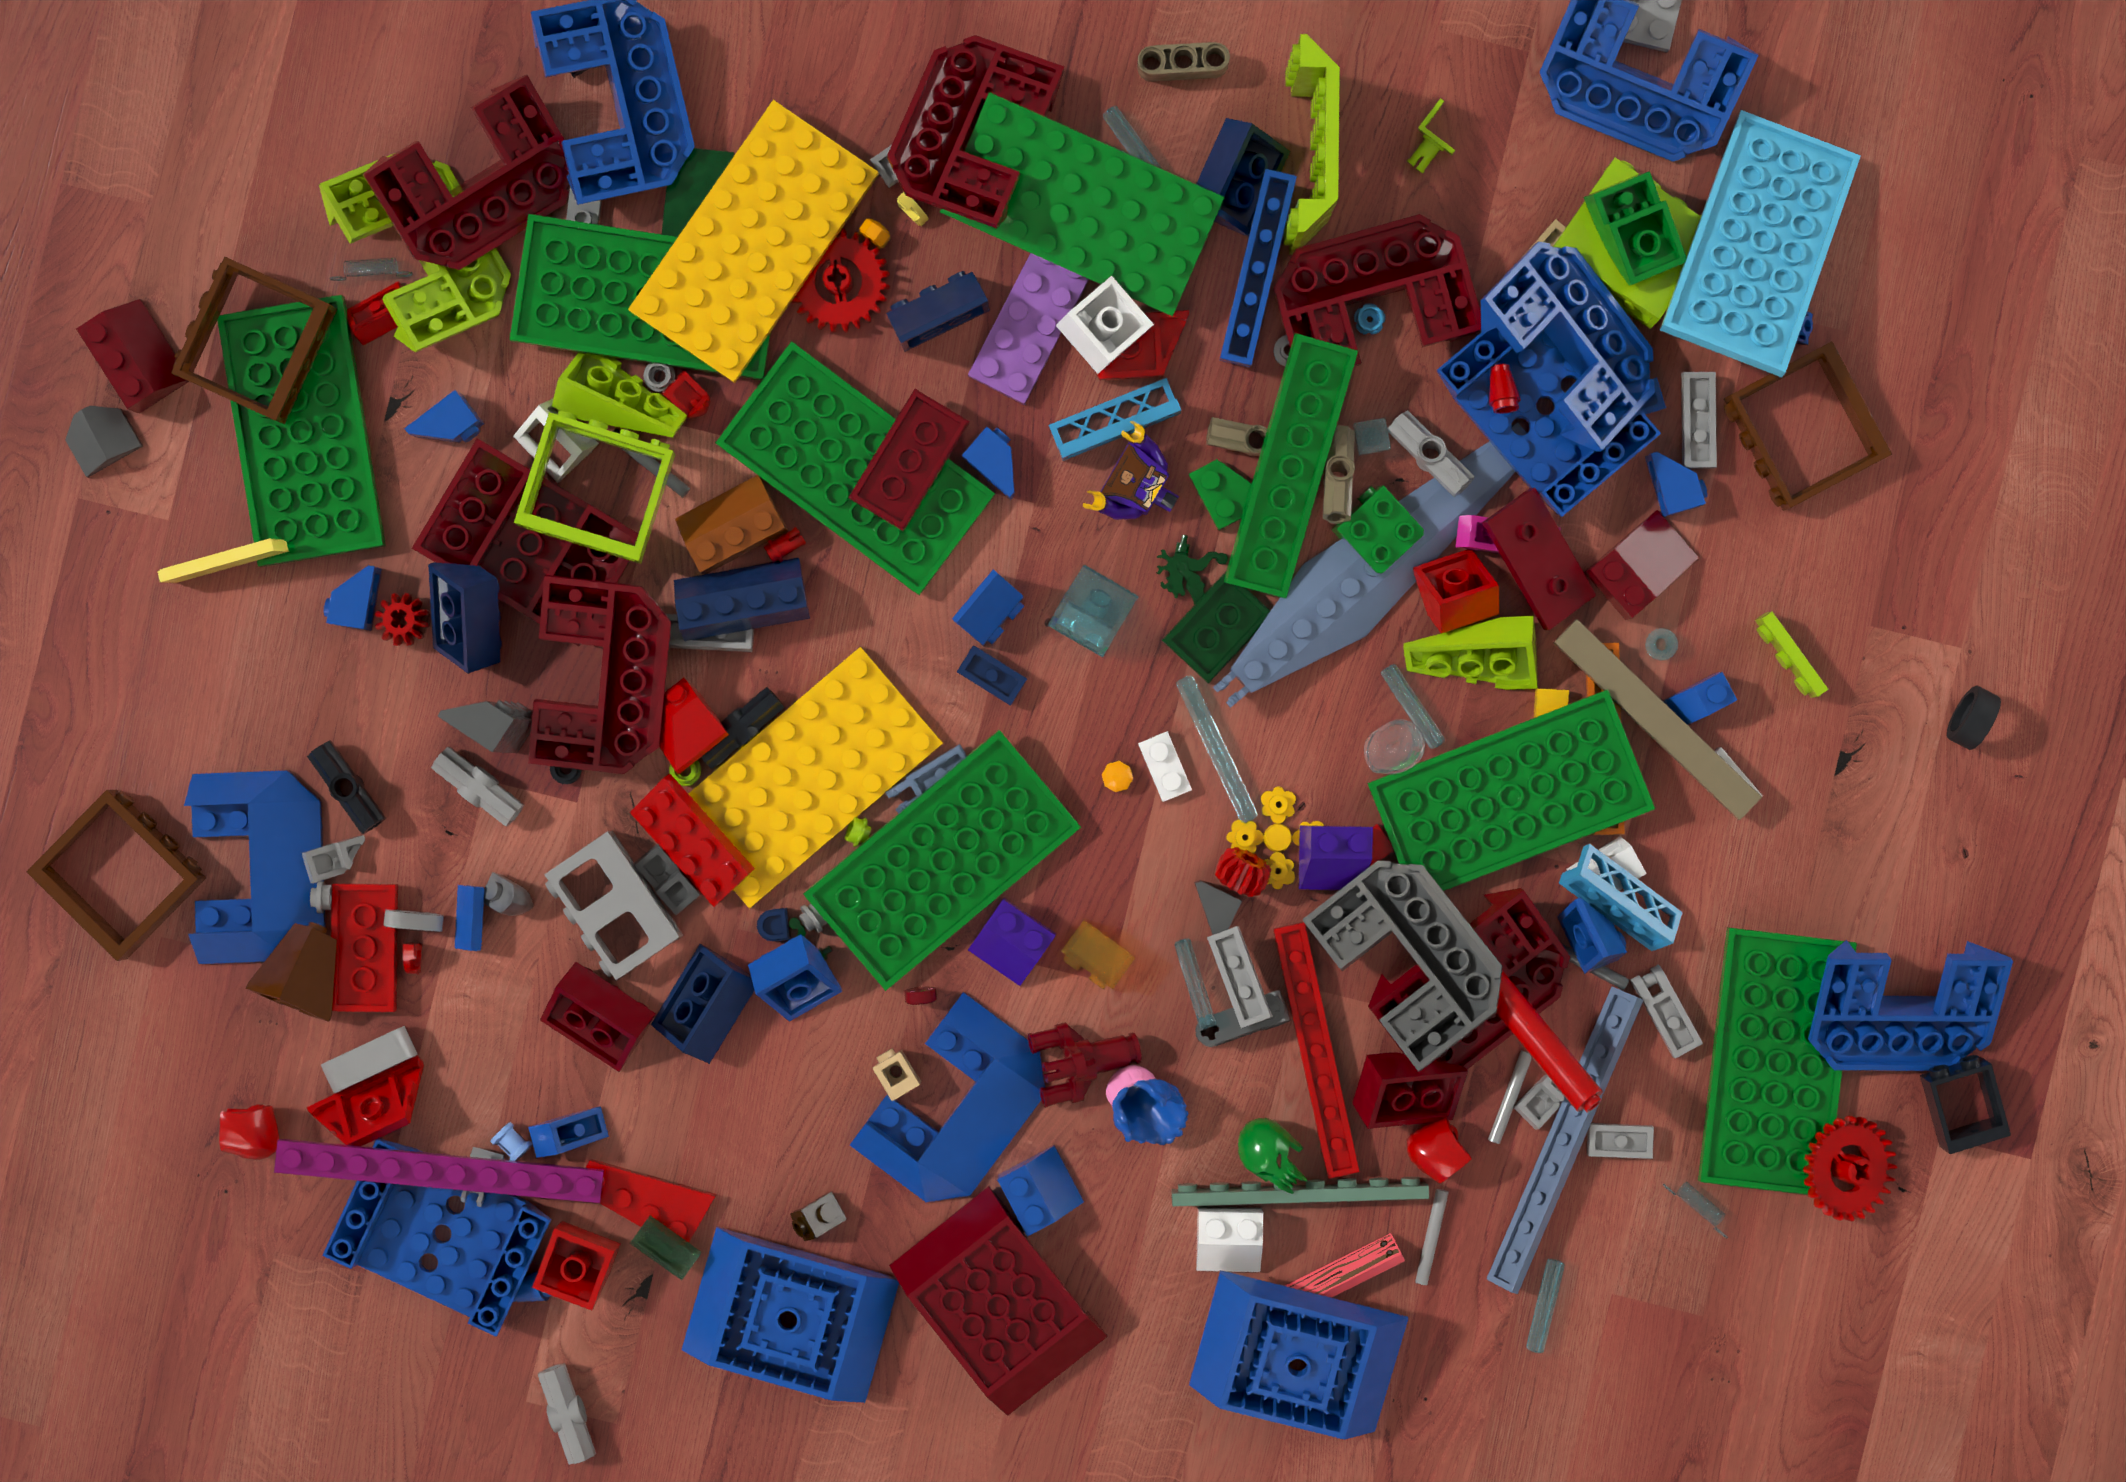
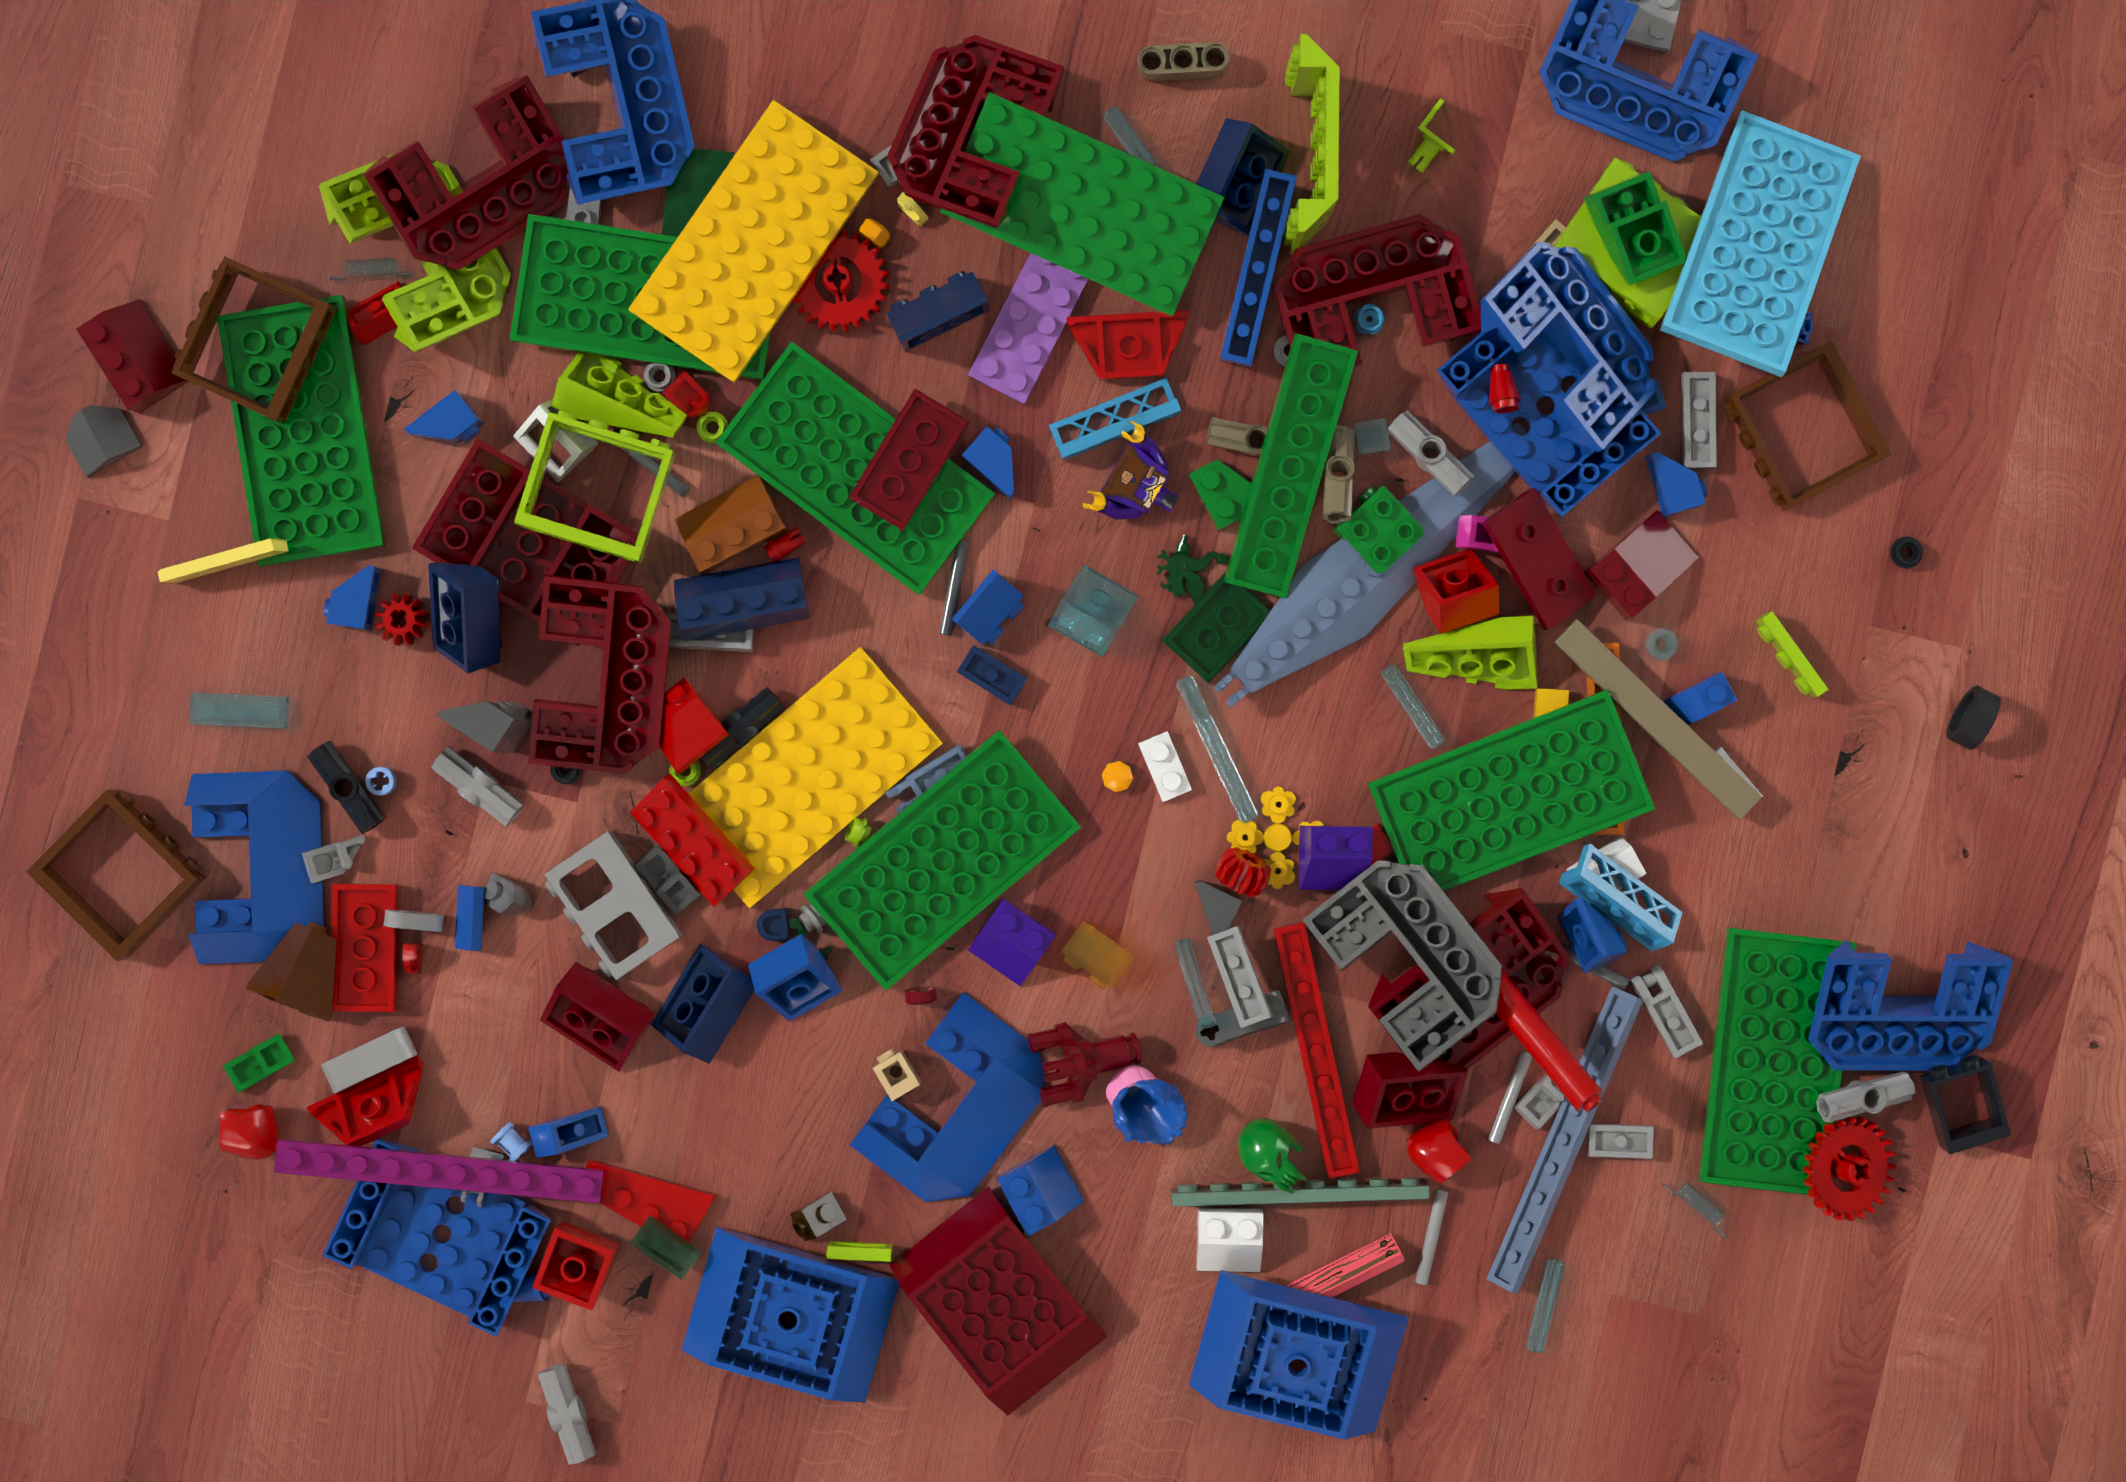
(239, 710): none -> clear light blue plate
(258, 1063): none -> green slope
(321, 897): light grey plate -> none
(375, 773): none -> light blue bush
(705, 420): none -> lime plate
(860, 1251): none -> lime tile
(953, 588): none -> dark grey bar
(1104, 324): white slope -> none
(1394, 747): clear hat -> none
(1851, 1099): none -> light grey piece
(1915, 548): none -> black plate

